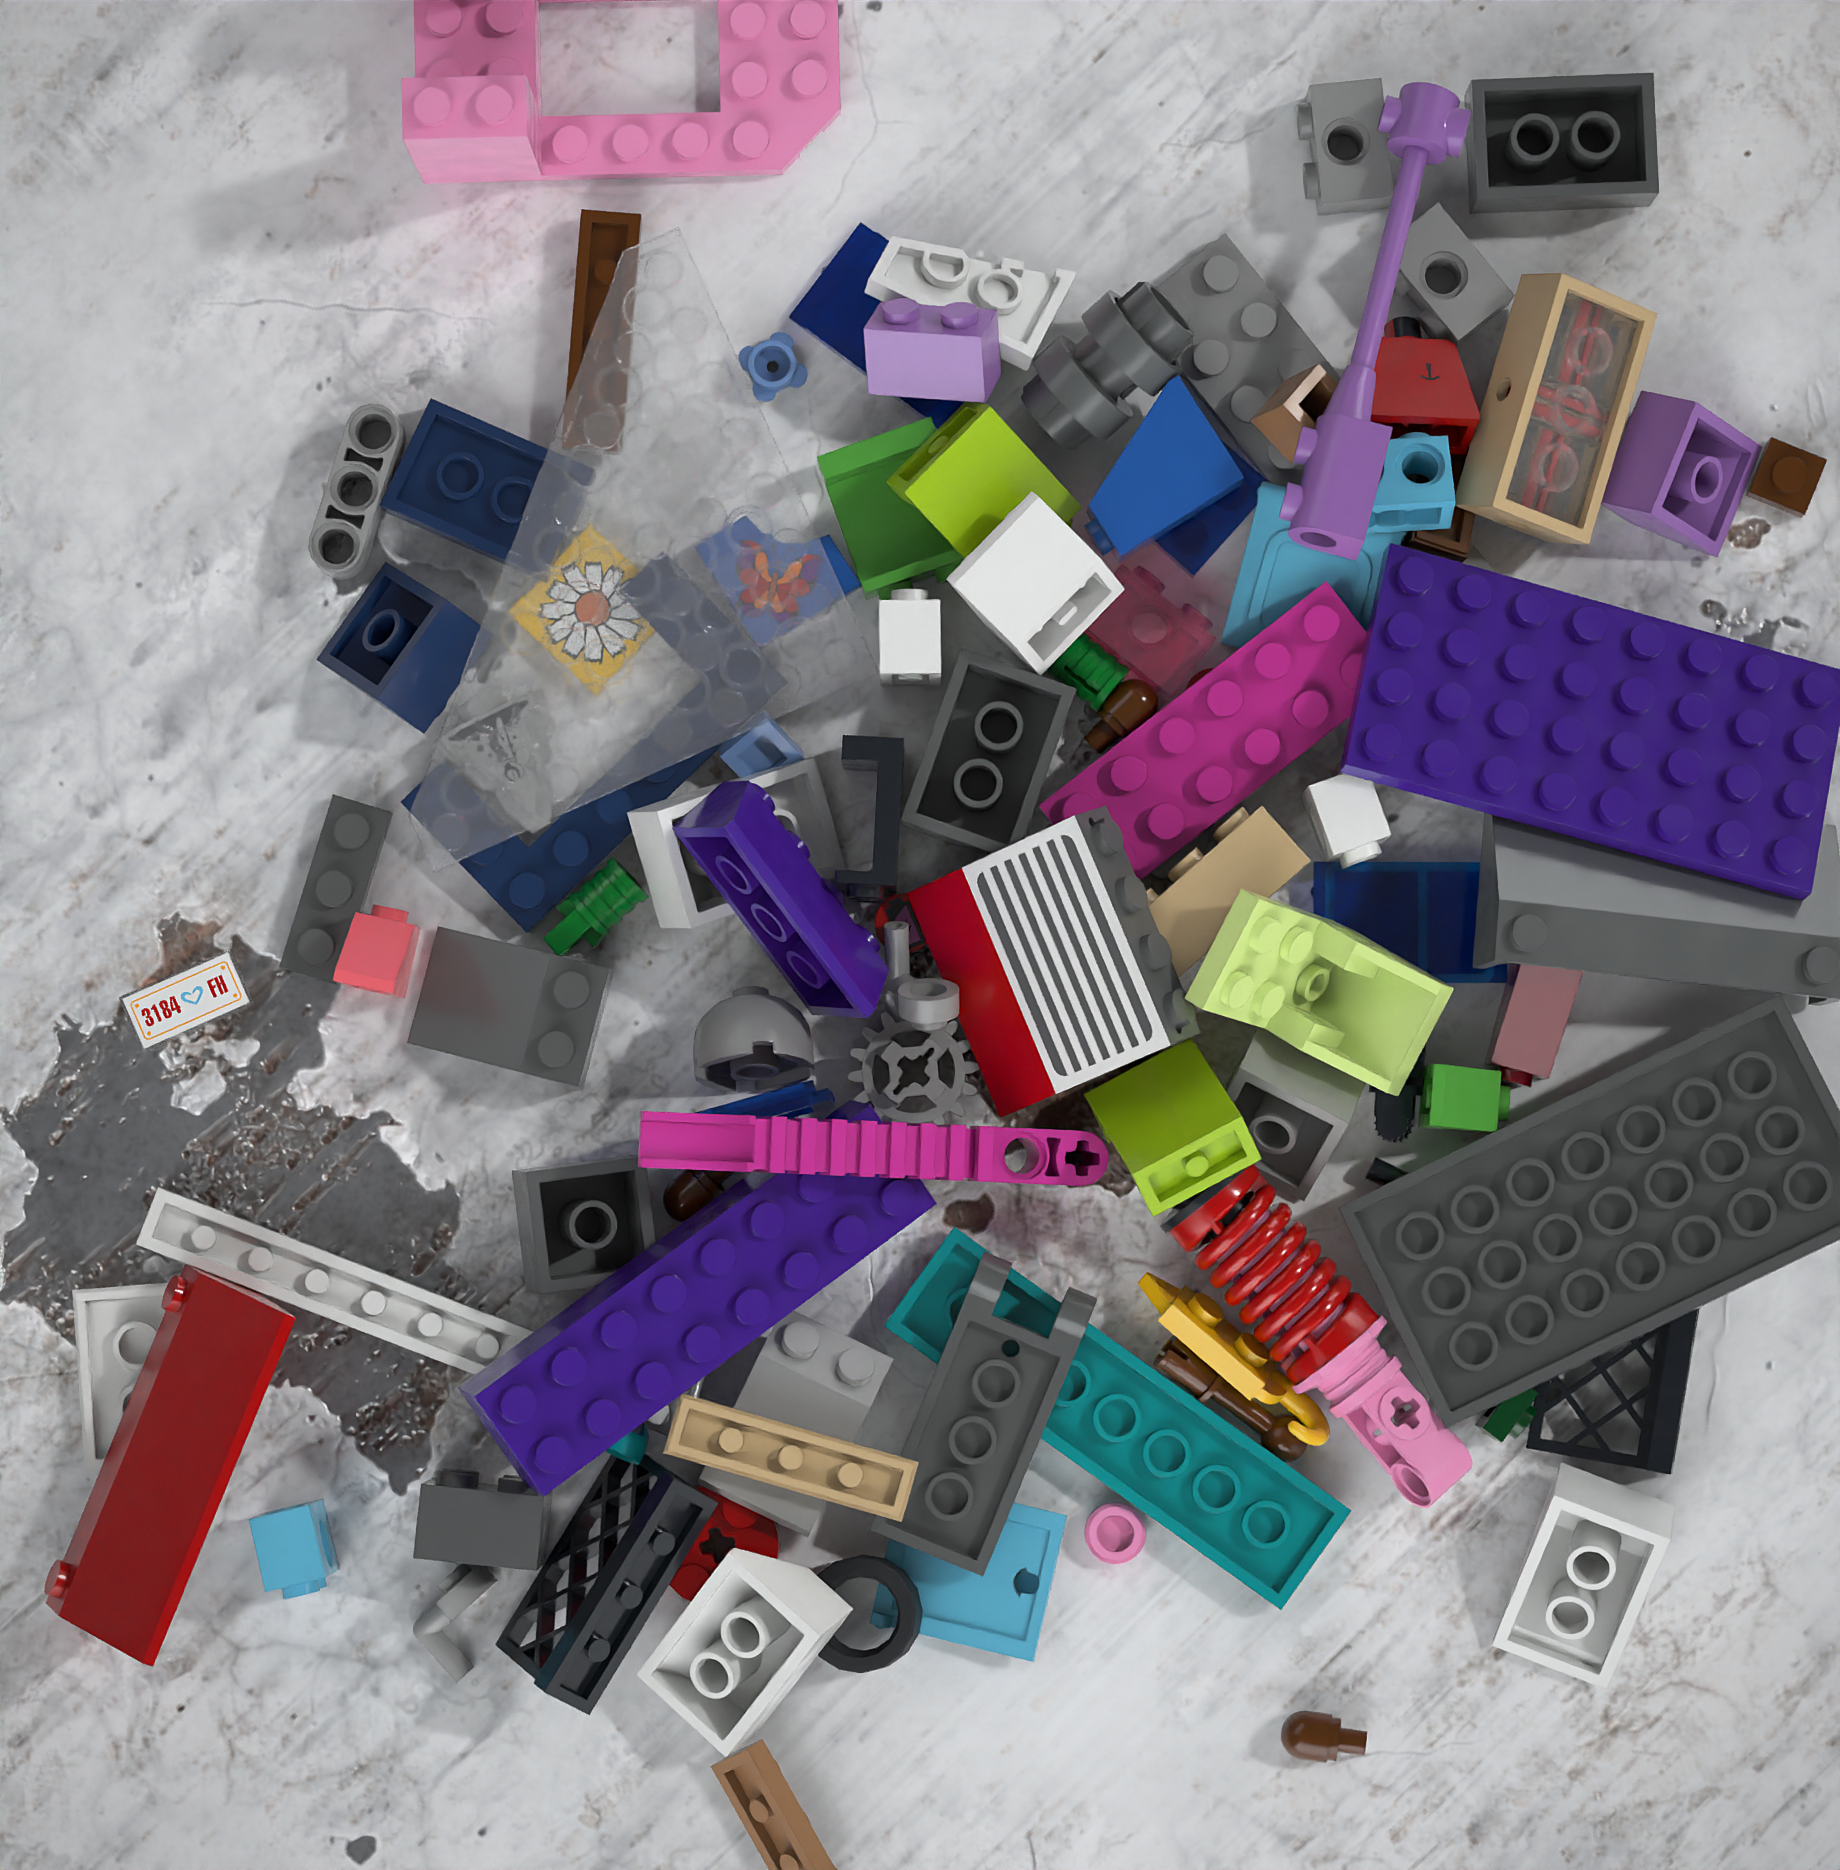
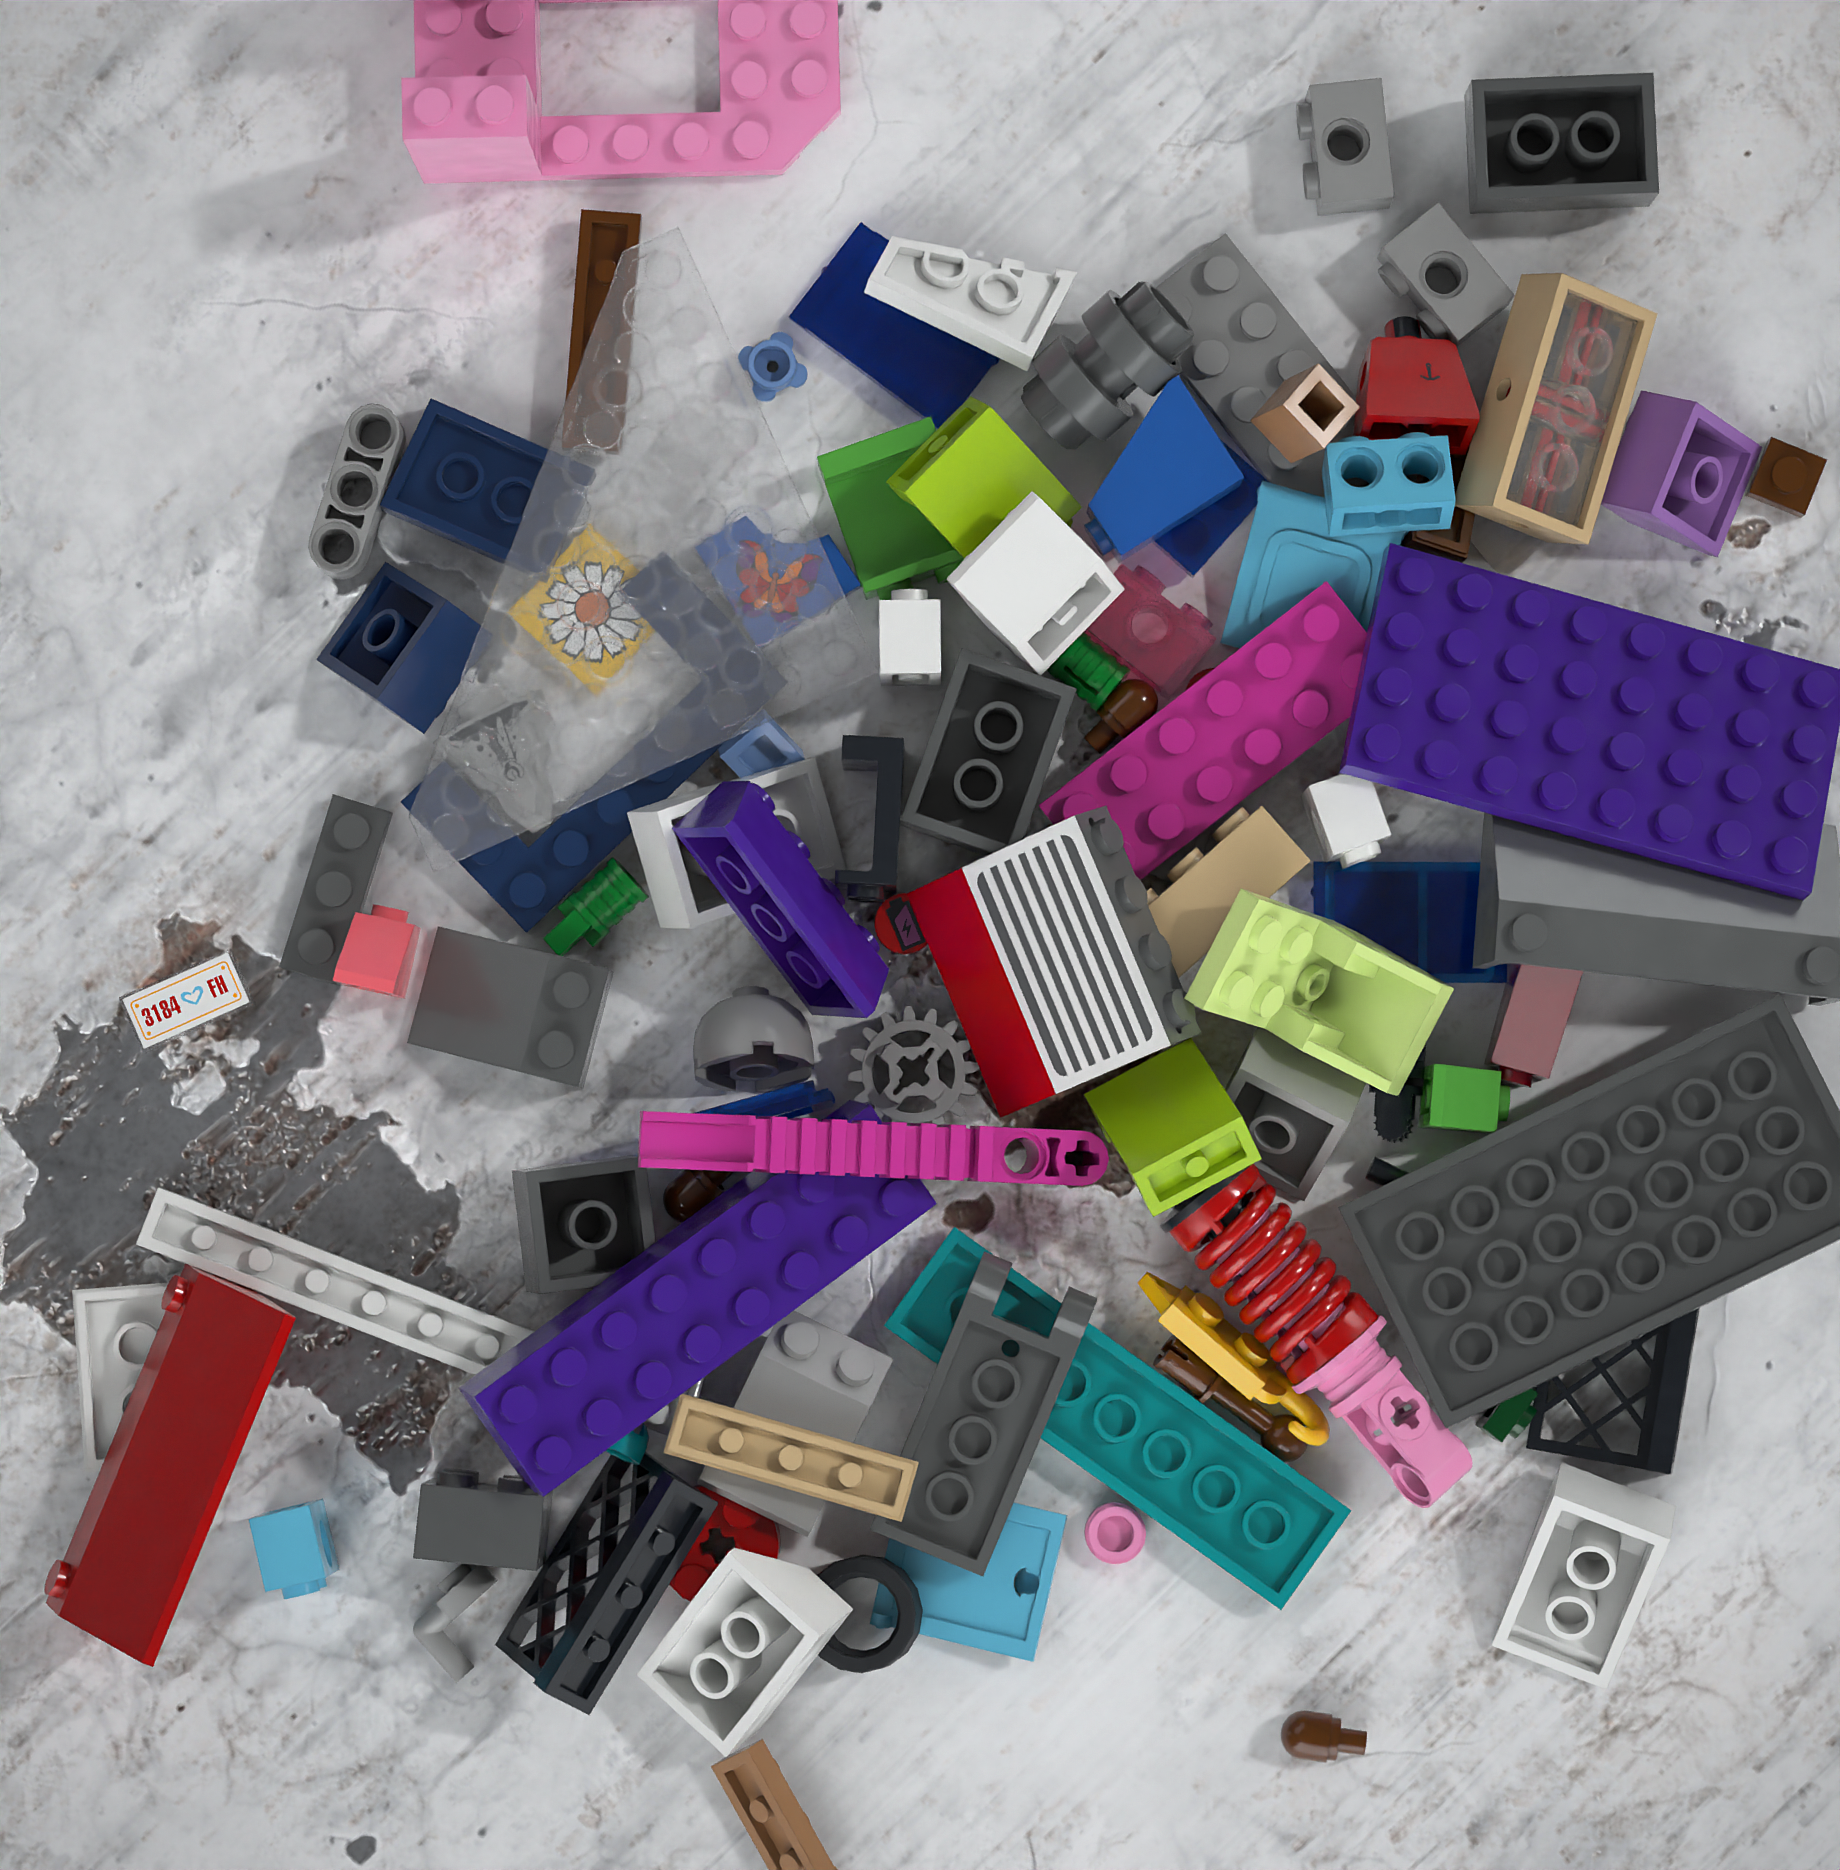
(924, 1001): light grey plate -> none
(932, 351): brick -> none
(1346, 448): medium lavender bar -> none

